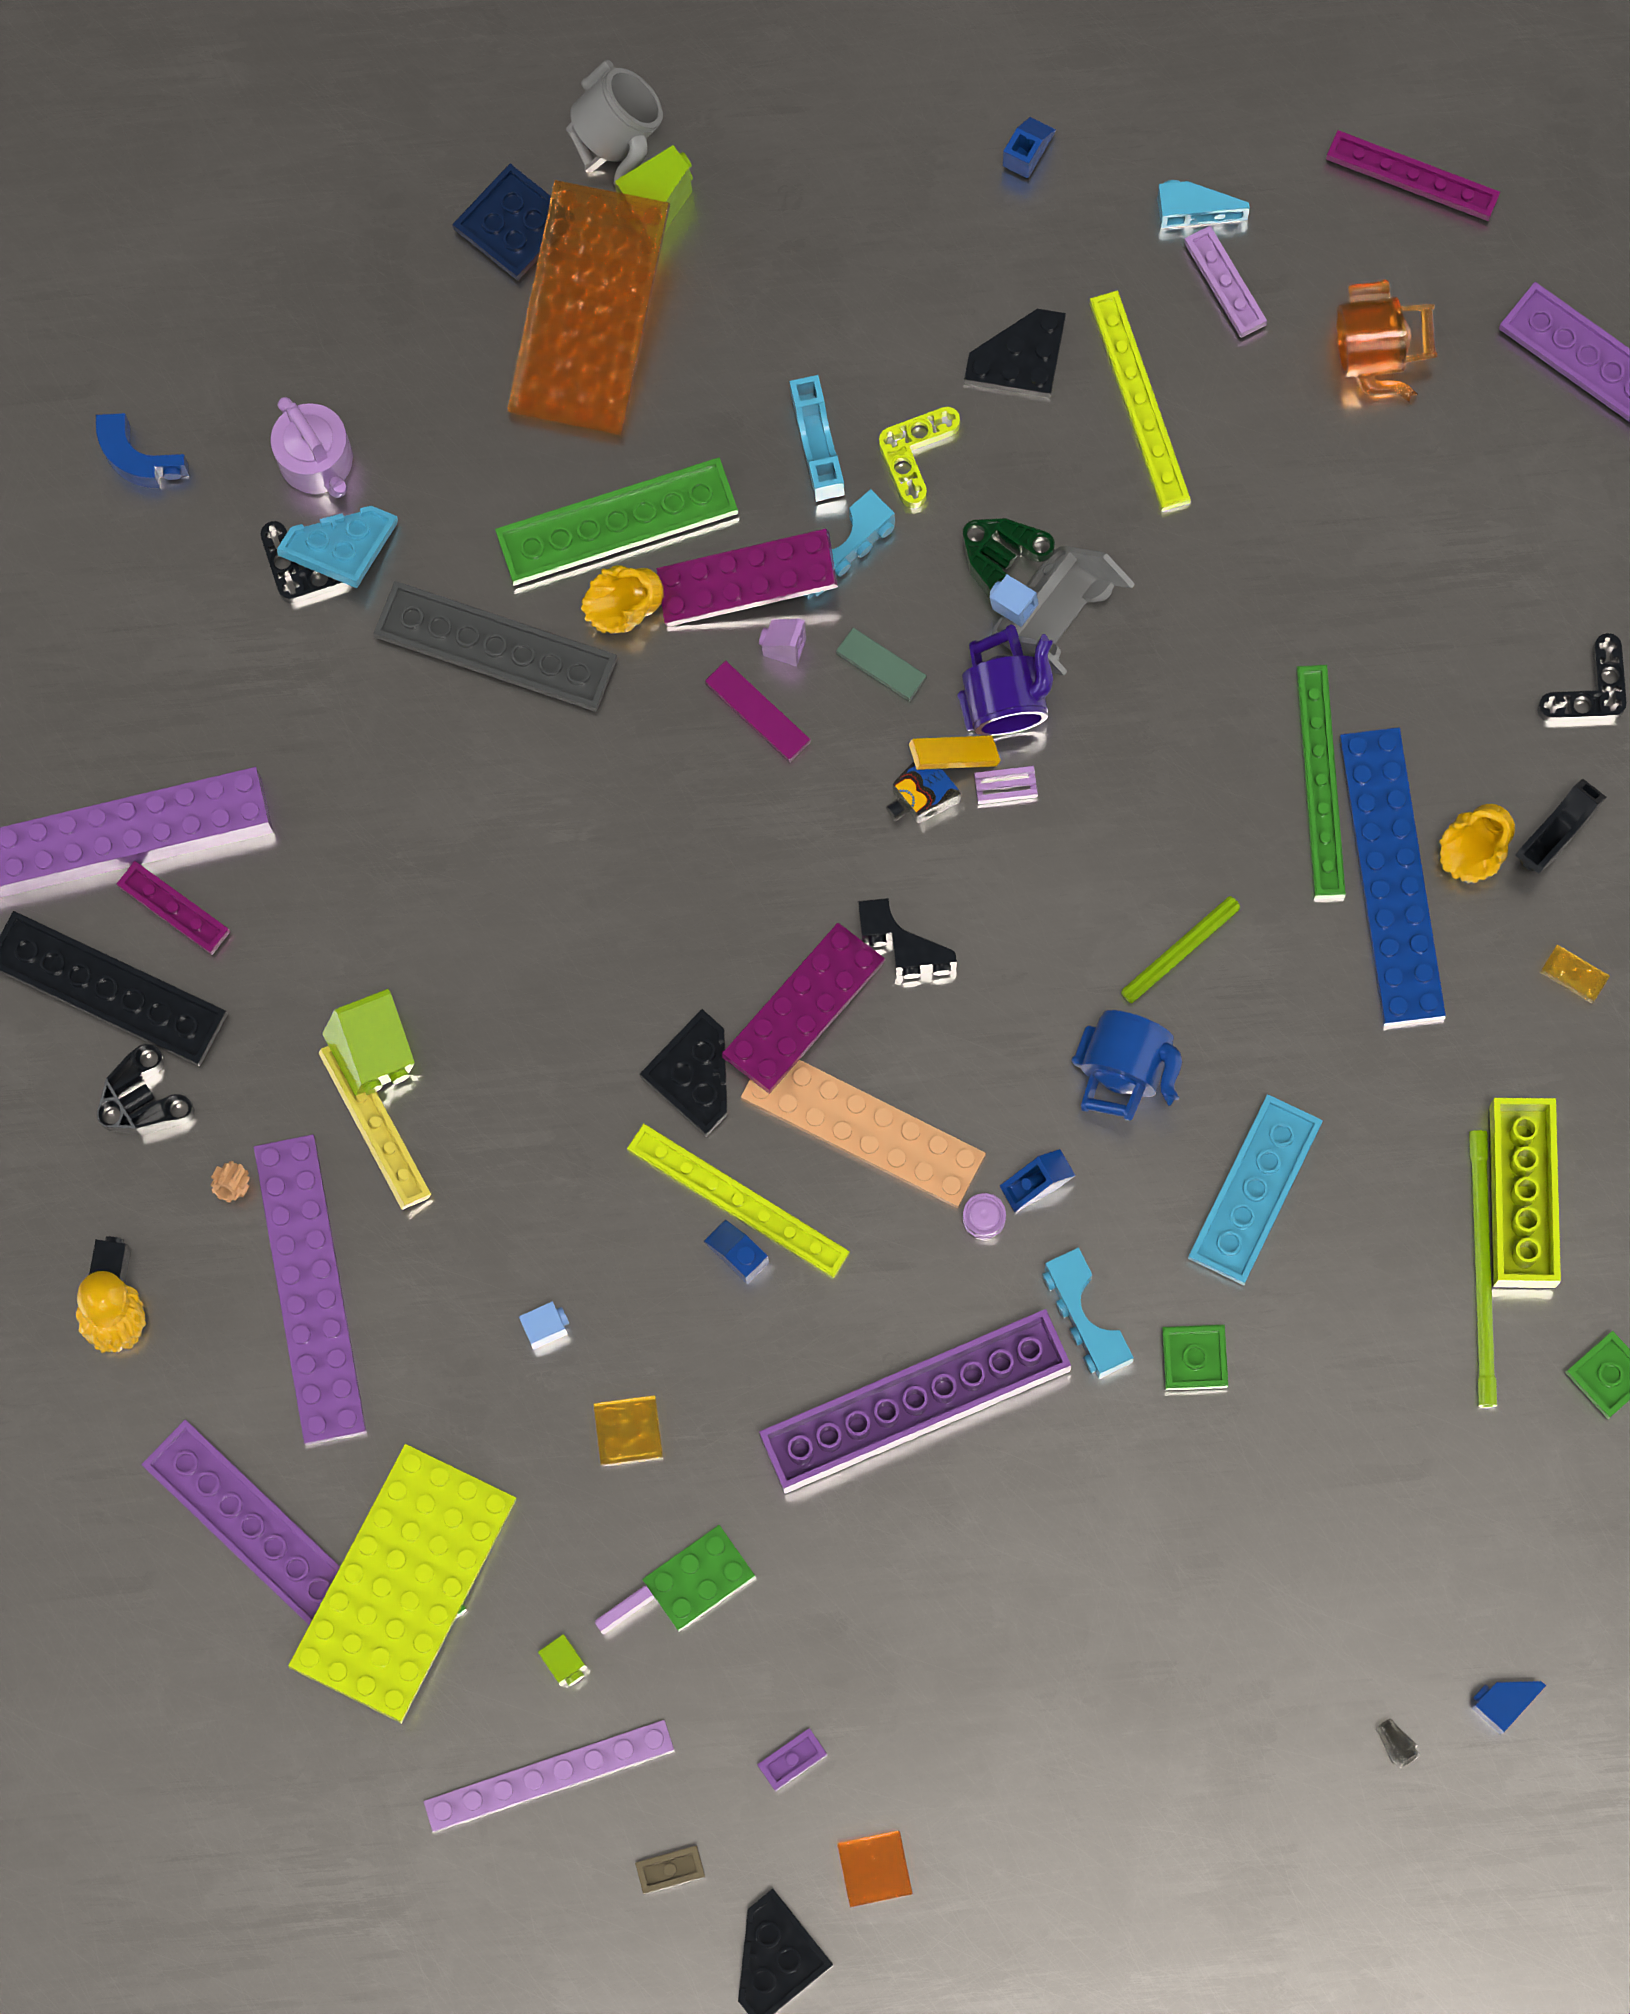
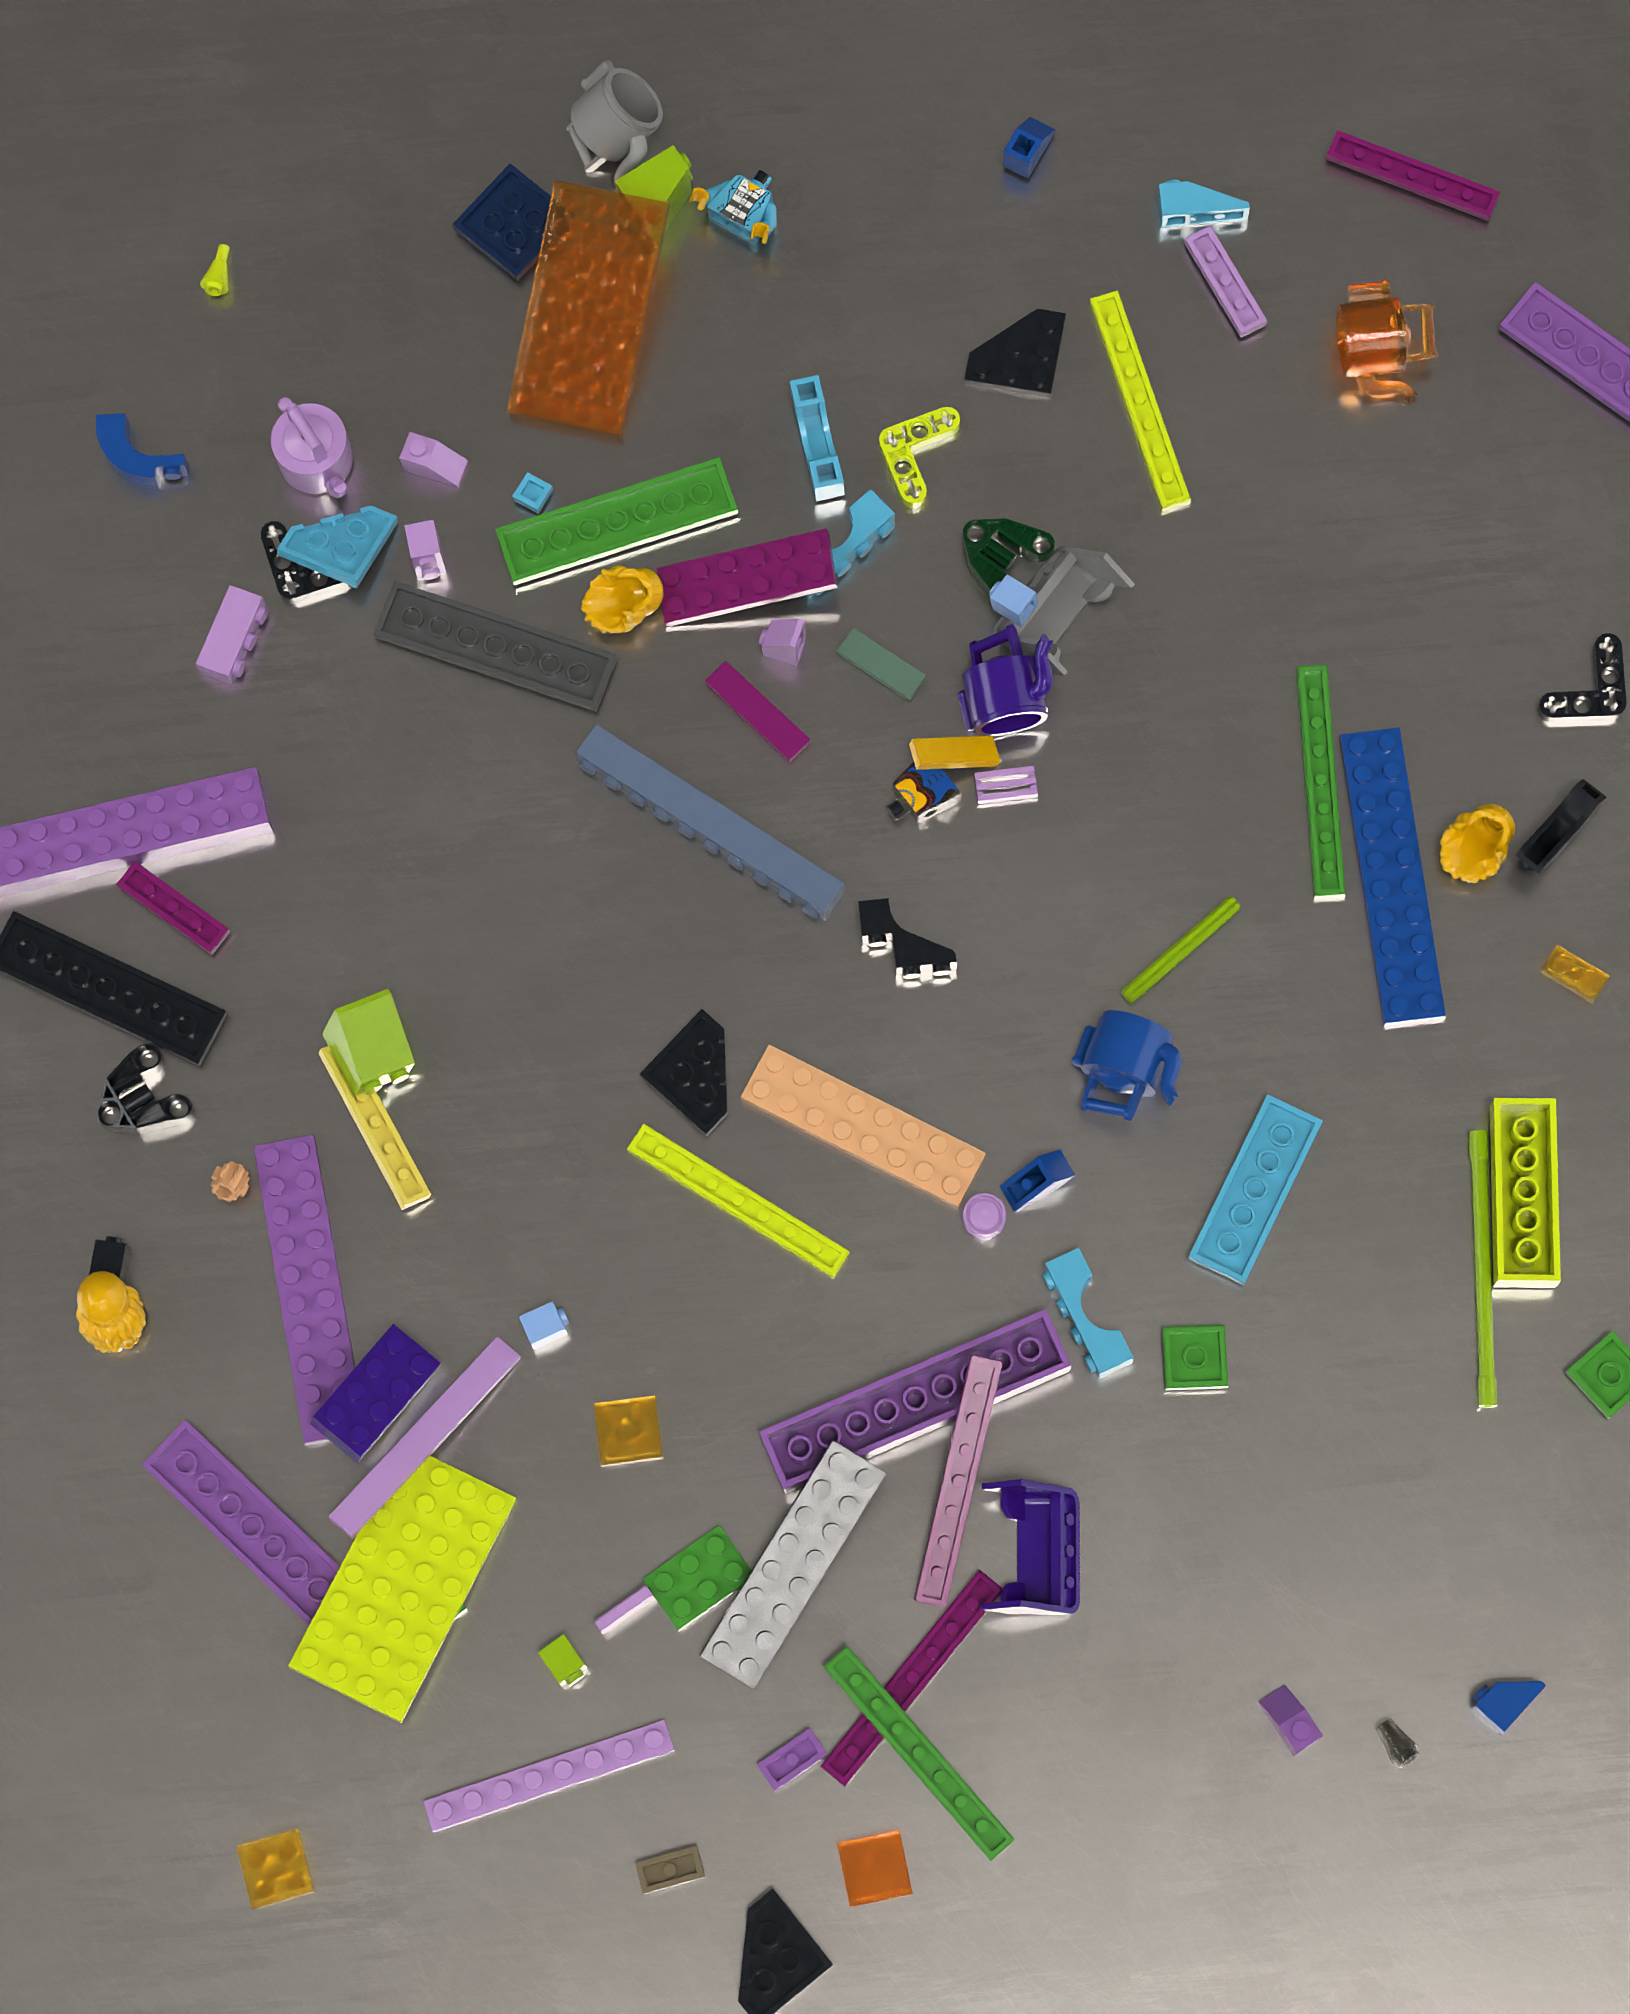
(216, 278): none -> neon yellow cone
(232, 635): none -> lavender brick
(275, 1869): none -> clear yellow plate
(375, 1393): none -> dark purple brick
(424, 1437): none -> lavender tile
(425, 549): none -> lavender brick
(432, 460): none -> lavender slope
(532, 493): none -> medium azure plate
(710, 822): none -> sand blue brick
(737, 1251): blue slope -> none
(740, 206): none -> torso
(792, 1564): none -> plate
(803, 1008): magenta plate -> none
(915, 1673): none -> magenta tile
(919, 1753): none -> bright green tile
(958, 1480): none -> plate
(1045, 1548): none -> dark purple windscreen
(1290, 1720): none -> medium lavender slope

